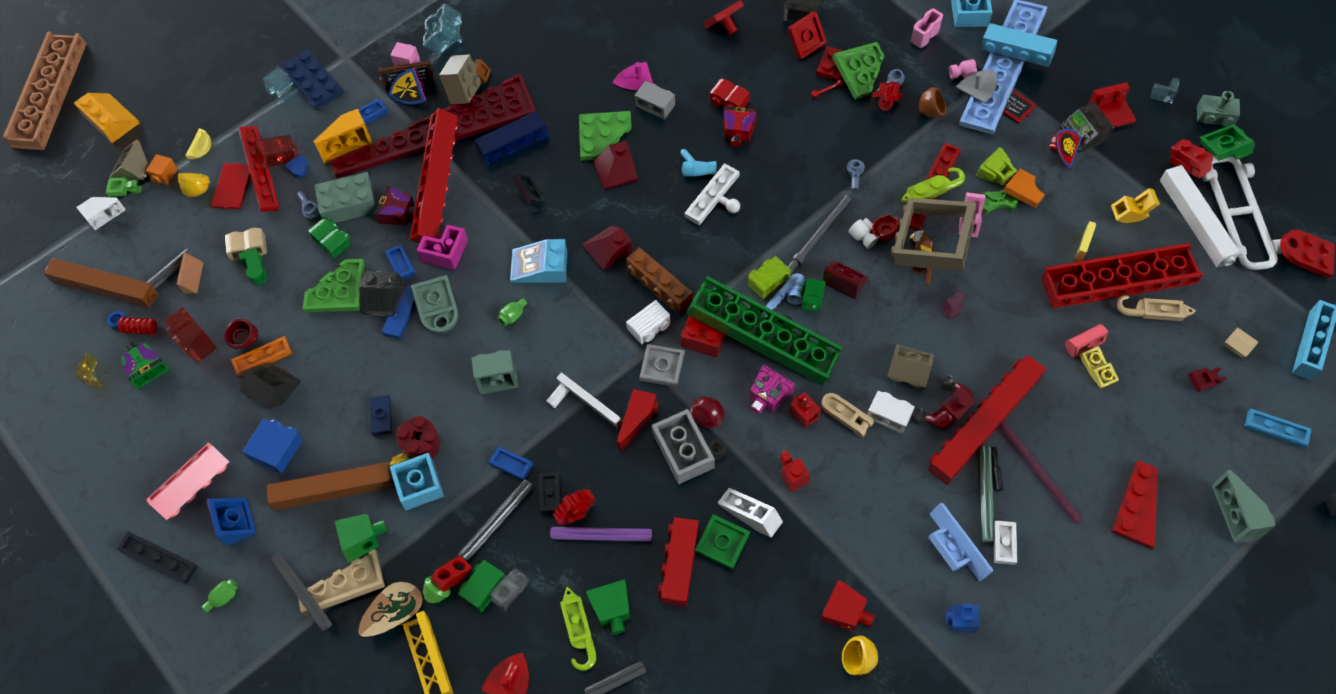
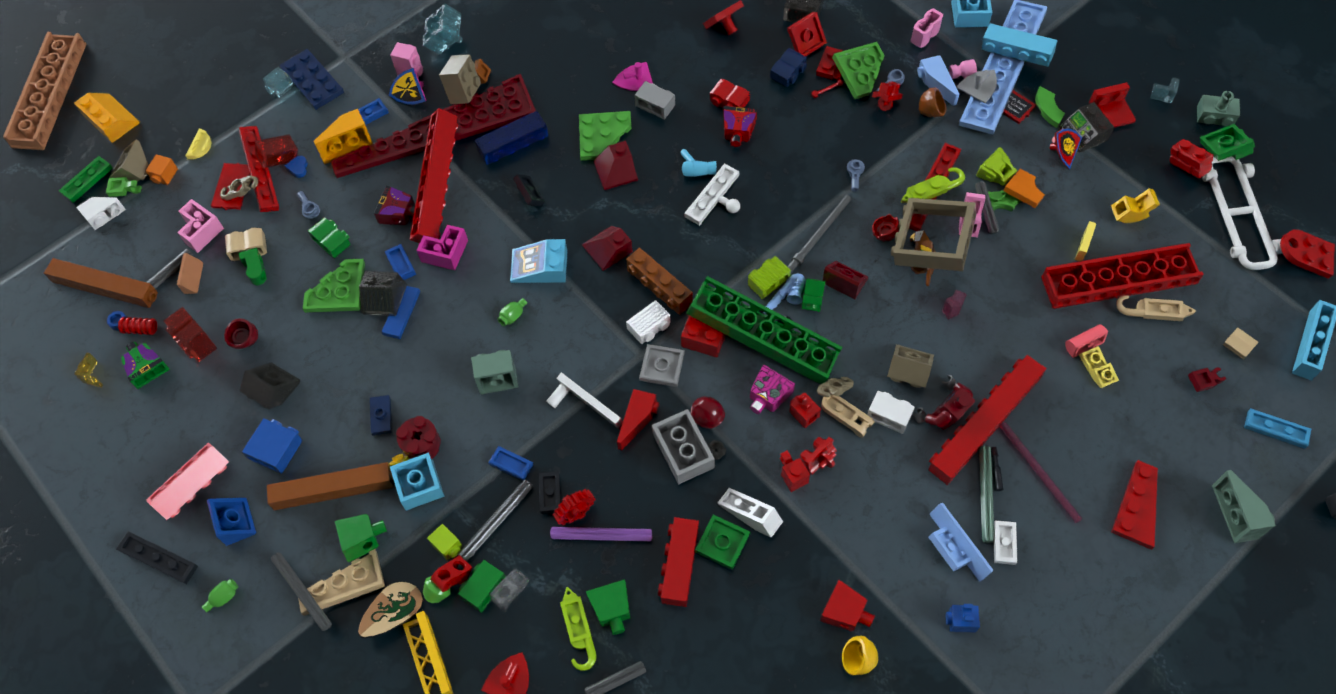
(85, 179): none -> green plate
(193, 184): yellow hat -> none
(200, 226): none -> bright pink brick
(233, 193): none -> dark tan piece
(262, 355): orange tile -> none
(346, 198): sand green brick -> none
(422, 70): piece -> none
(434, 303): sand green plate -> none
(445, 542): none -> lime brick
(788, 67): none -> dark blue brick
(821, 457): none -> red hips
(835, 386): none -> dark tan piece
(861, 232): white piece -> none
(935, 74): none -> light blue slope
(988, 212): none -> dark grey axle
(1049, 110): none -> bright green tile
(1199, 216): white brick -> none

